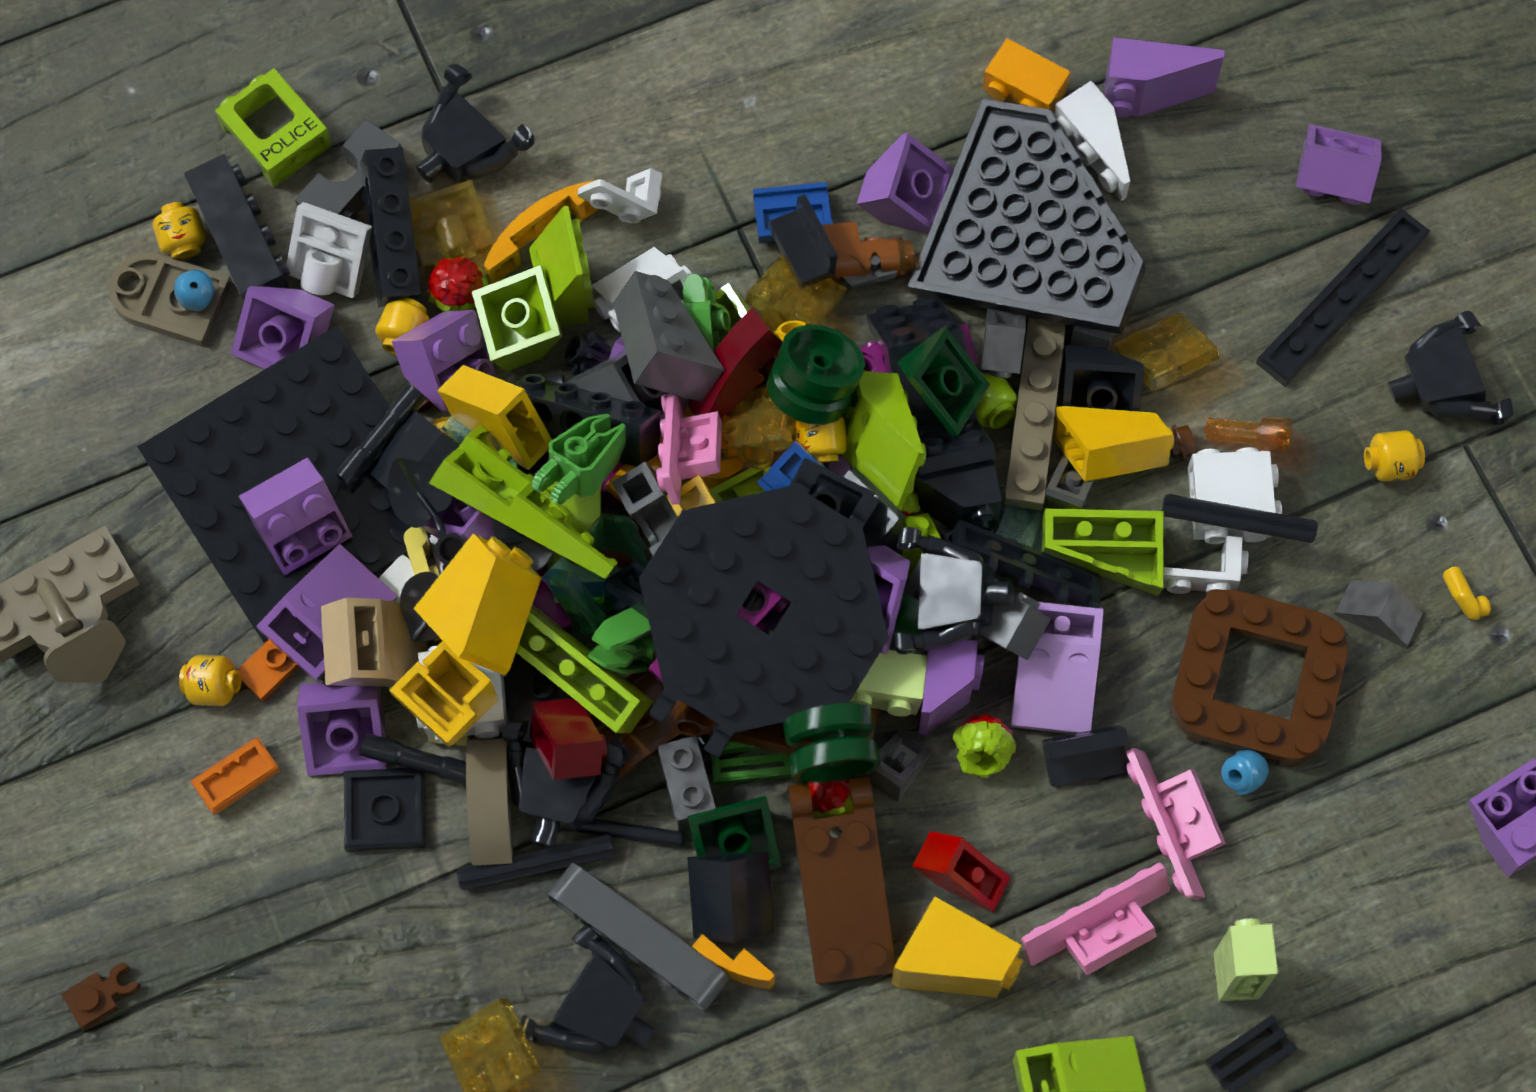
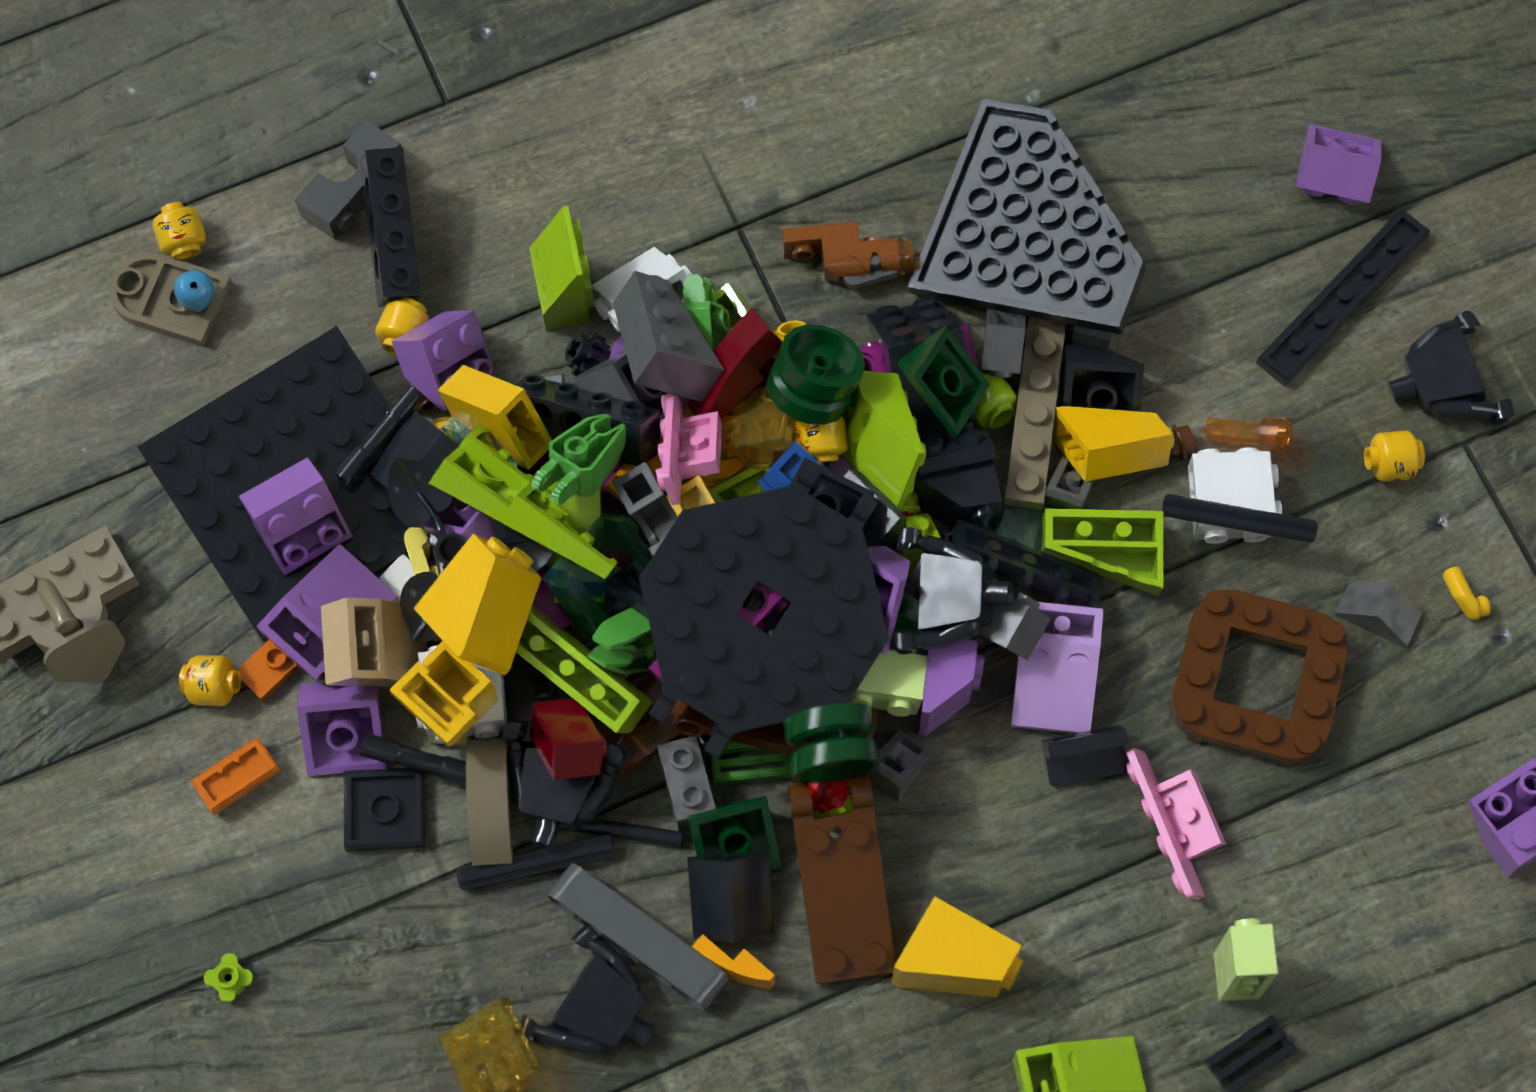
(94, 998): reddish brown plate -> none
(228, 989): none -> lime plate
(235, 225): black brick -> none
(278, 323): medium lavender slope -> none
(288, 147): lime window -> none
(327, 251): white plate -> none
(449, 225): clear yellow plate -> none
(453, 284): red piece -> none
(462, 139): black torso -> none
(505, 255): light orange slope -> none
(518, 319): lime slope -> none
(632, 205): white bracket -> none
(778, 201): blue plate -> none
(783, 301): clear yellow plate -> none
(804, 244): black panel -> none
(906, 185): medium lavender slope -> none
(961, 870): red slope -> none
(983, 745): lime piece -> none
(1025, 77): light orange piece -> none
(1094, 131): white slope -> none
(1102, 926): bright pink bracket -> none
(1158, 75): medium lavender slope -> none
(1168, 350): clear yellow plate -> none
(1233, 564): white bracket -> none
(1245, 772): dark azure piece -> none

